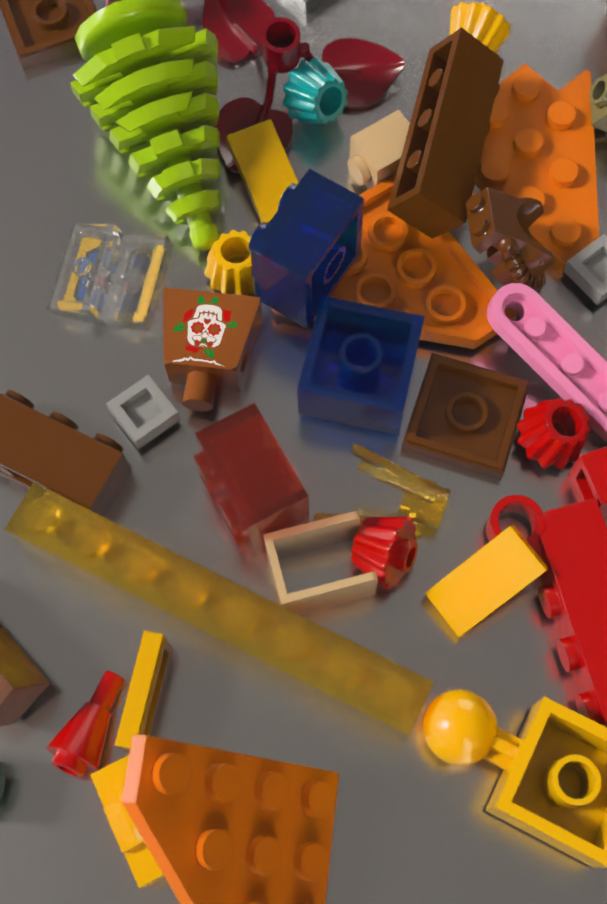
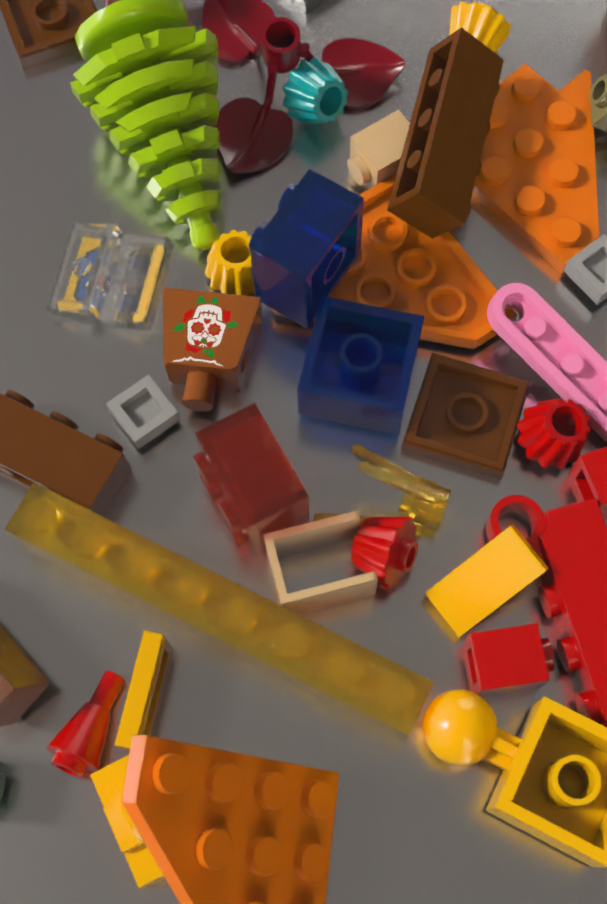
(262, 166): yellow tile -> none
(502, 229): reddish brown piece -> none
(508, 660): none -> red brick

